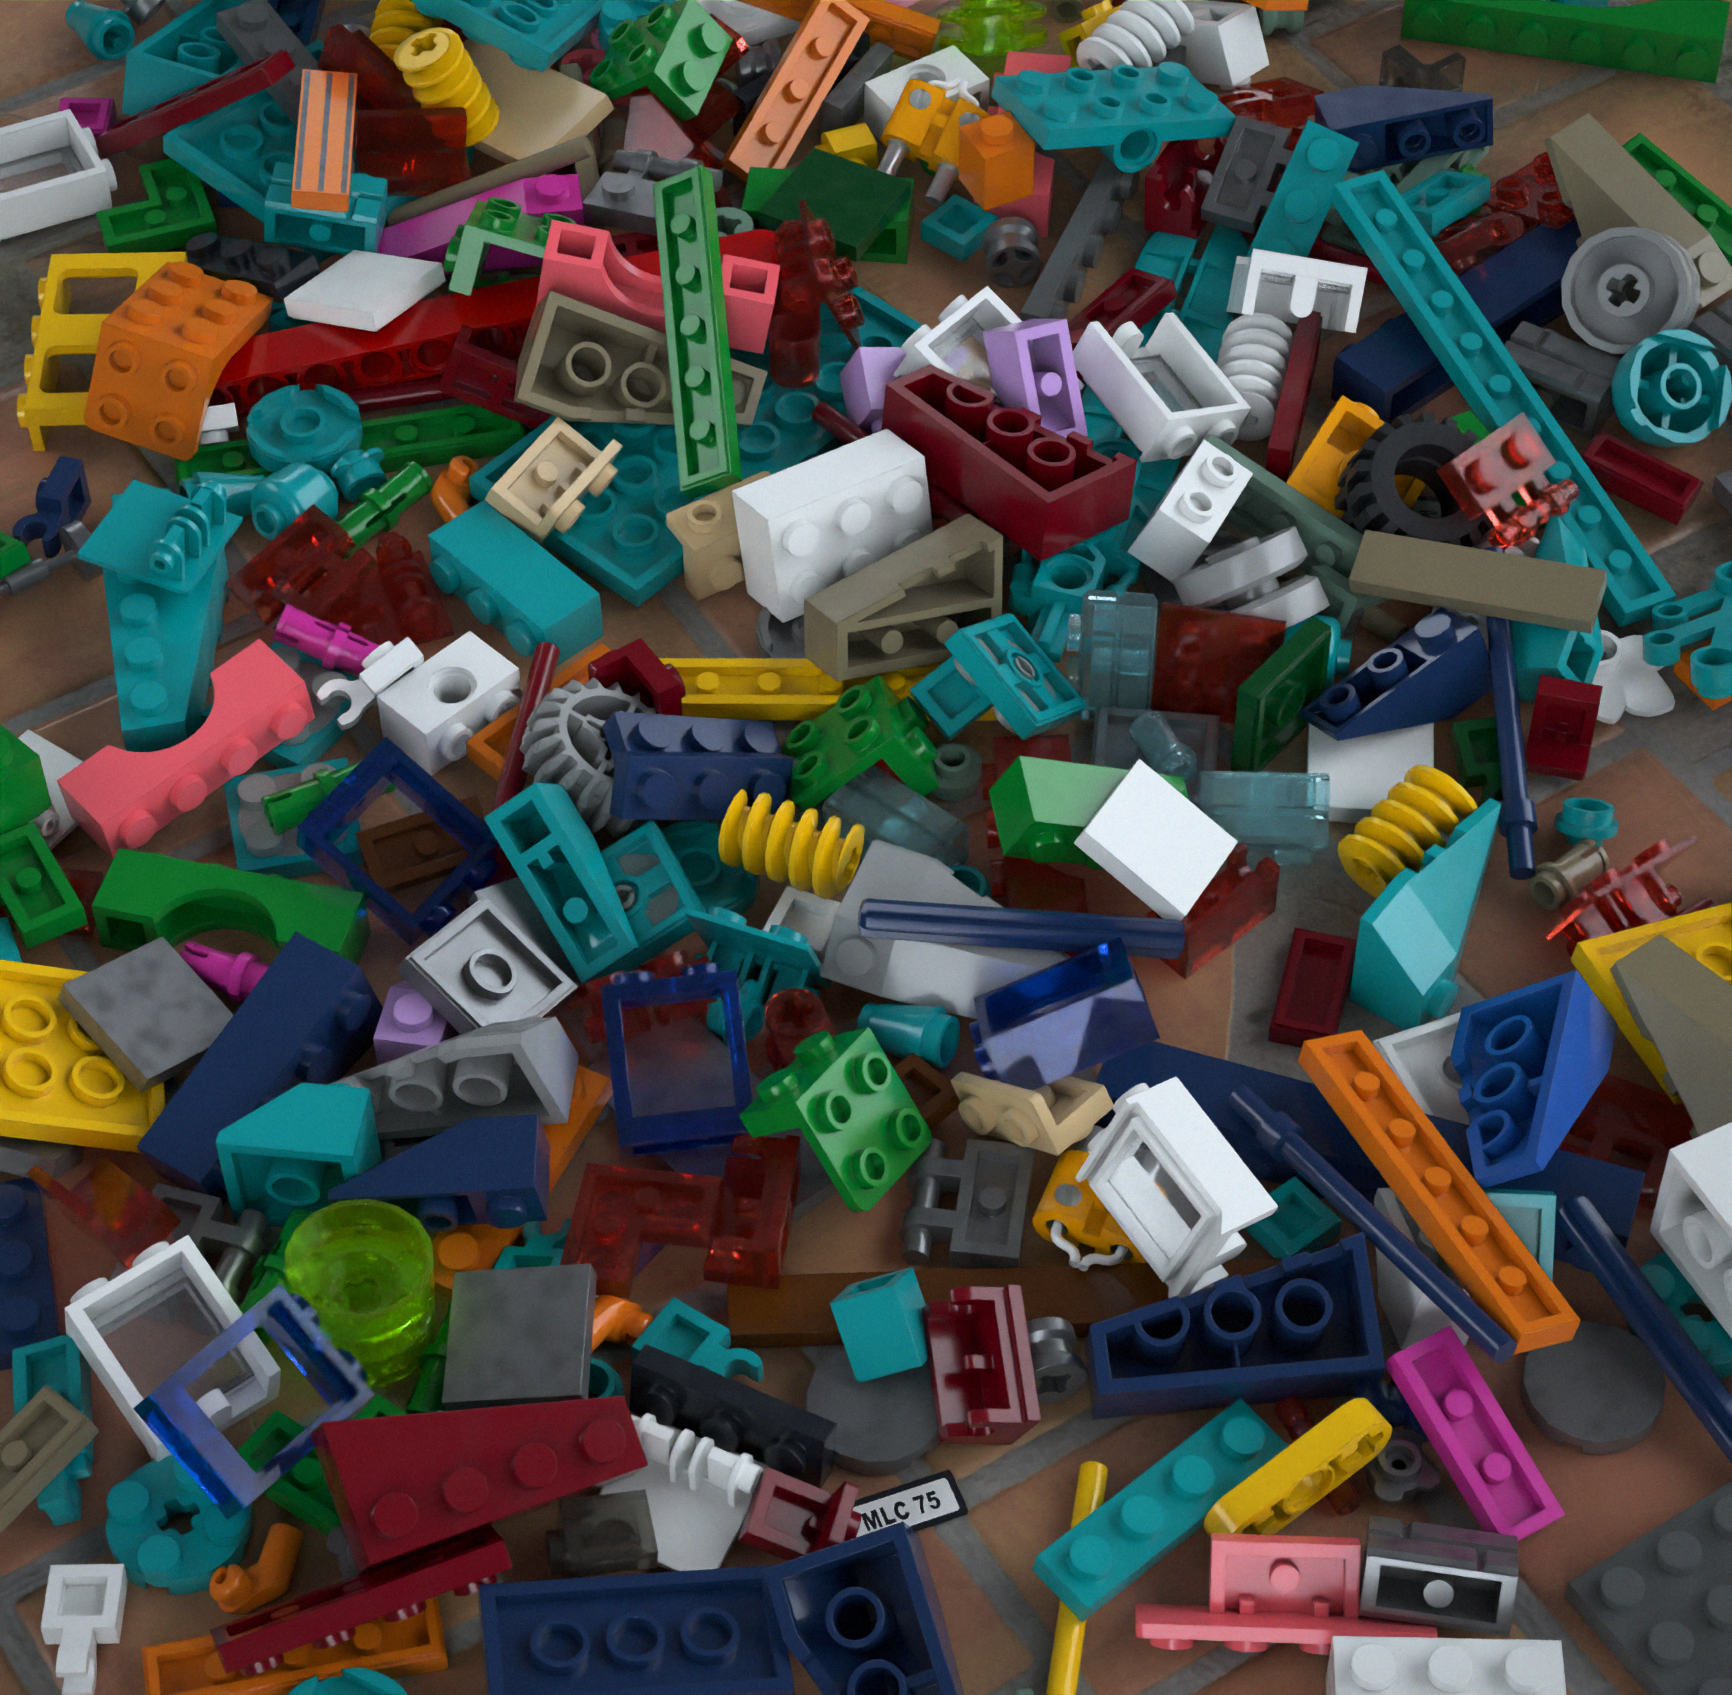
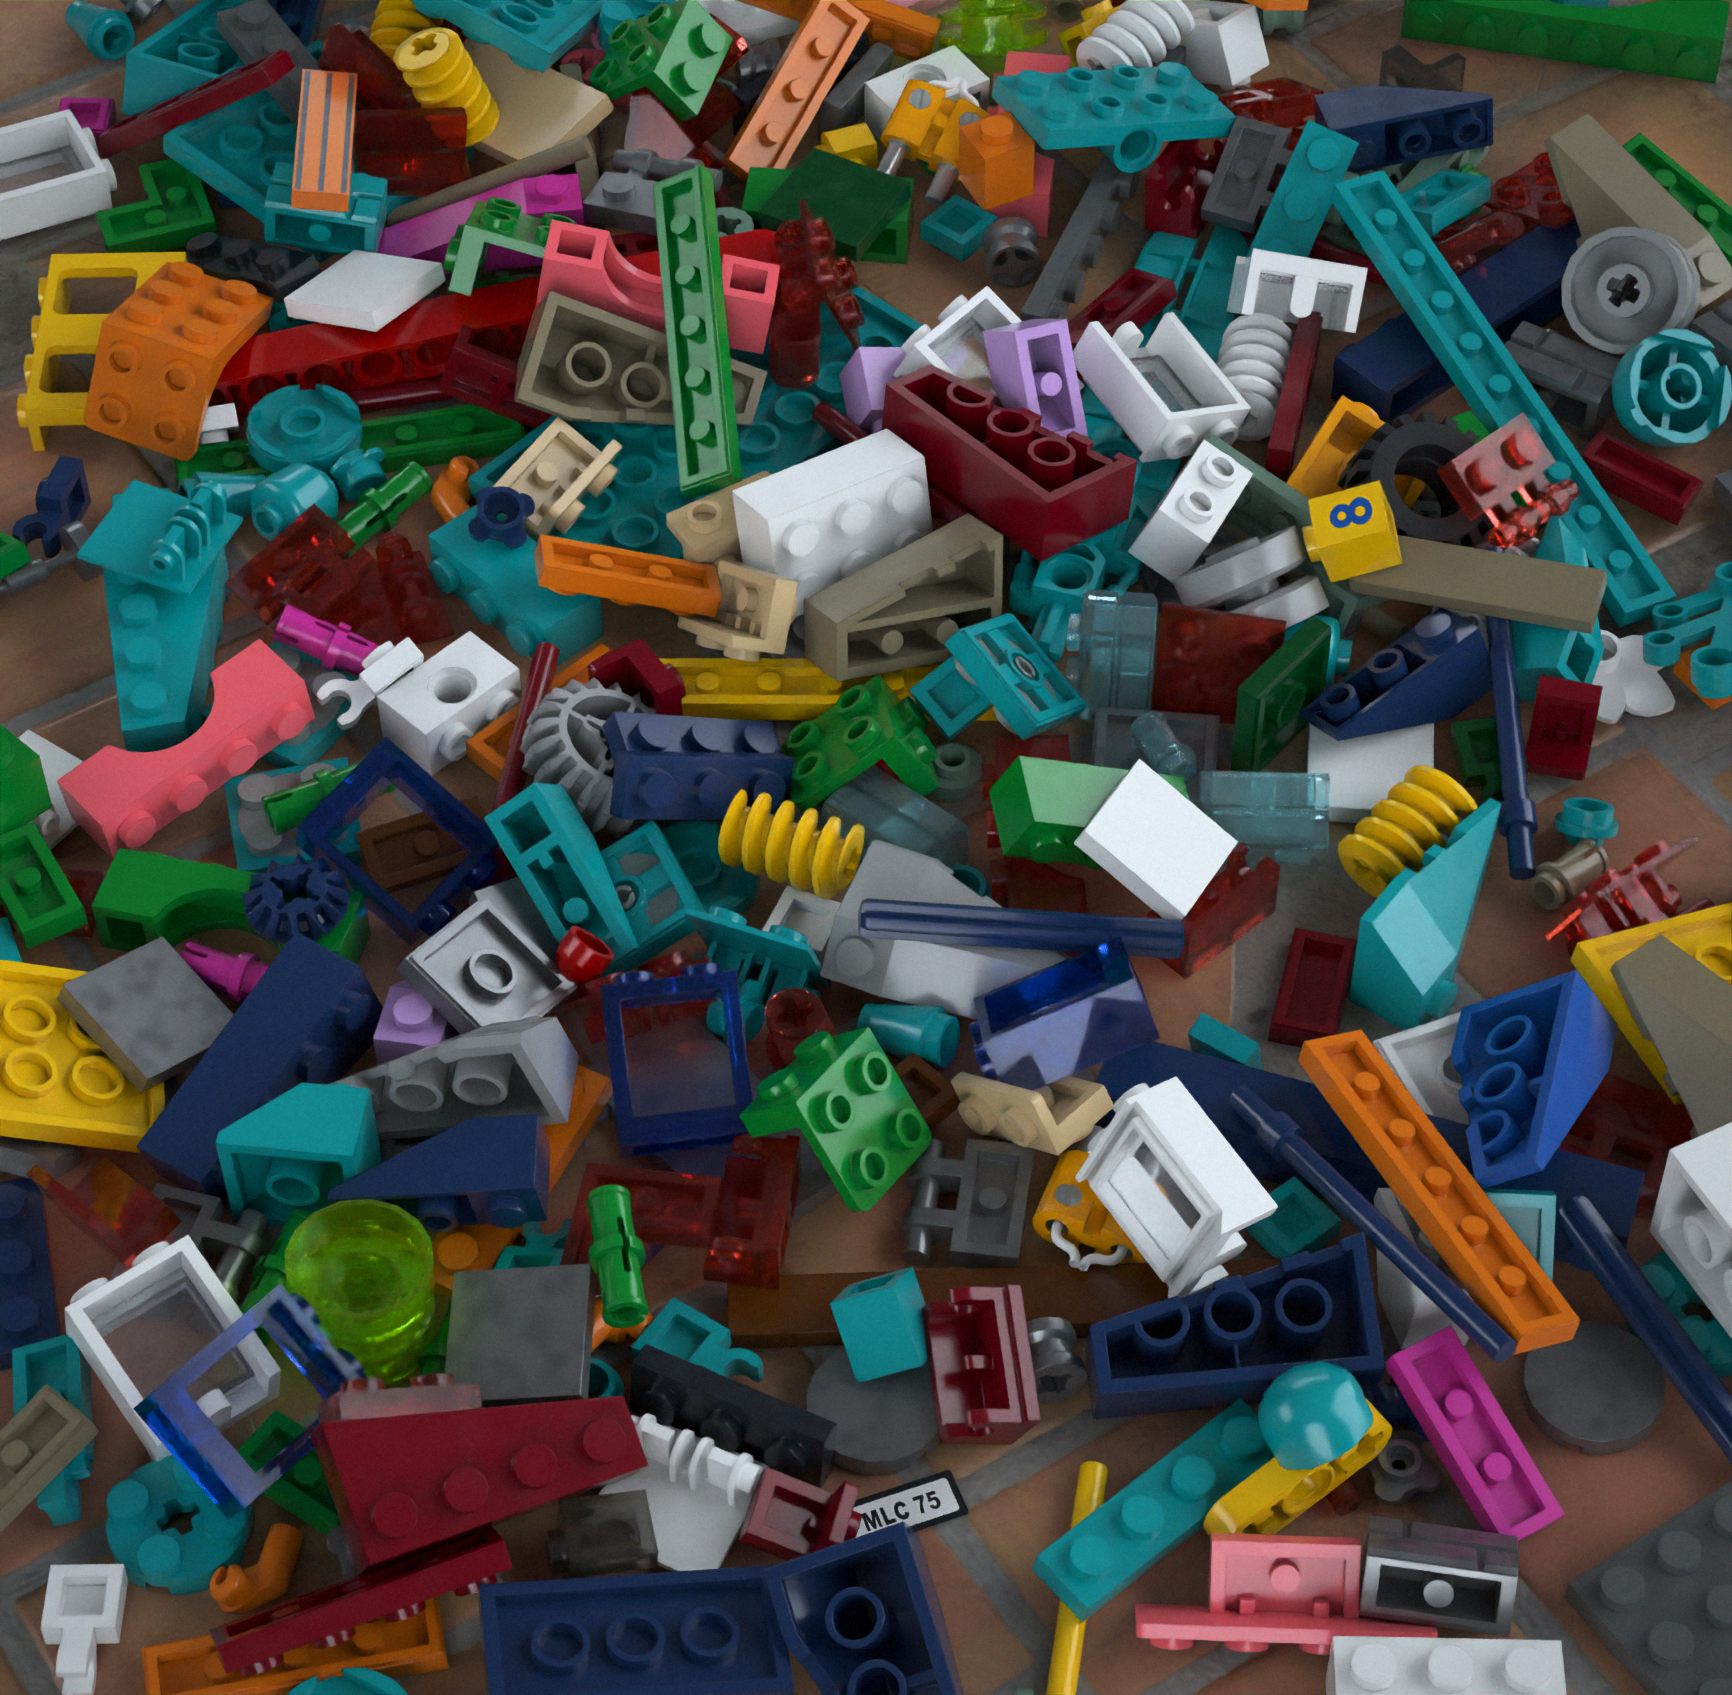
(312, 916): none -> dark blue gear
(370, 1399): none -> plate
(503, 500): none -> dark blue plate
(582, 956): none -> red hinge
(616, 1256): none -> green pin
(627, 576): none -> orange plate
(751, 615): none -> tan bracket
(1222, 1042): none -> teal plate
(1313, 1415): none -> teal hair
(1352, 532): none -> yellow brick

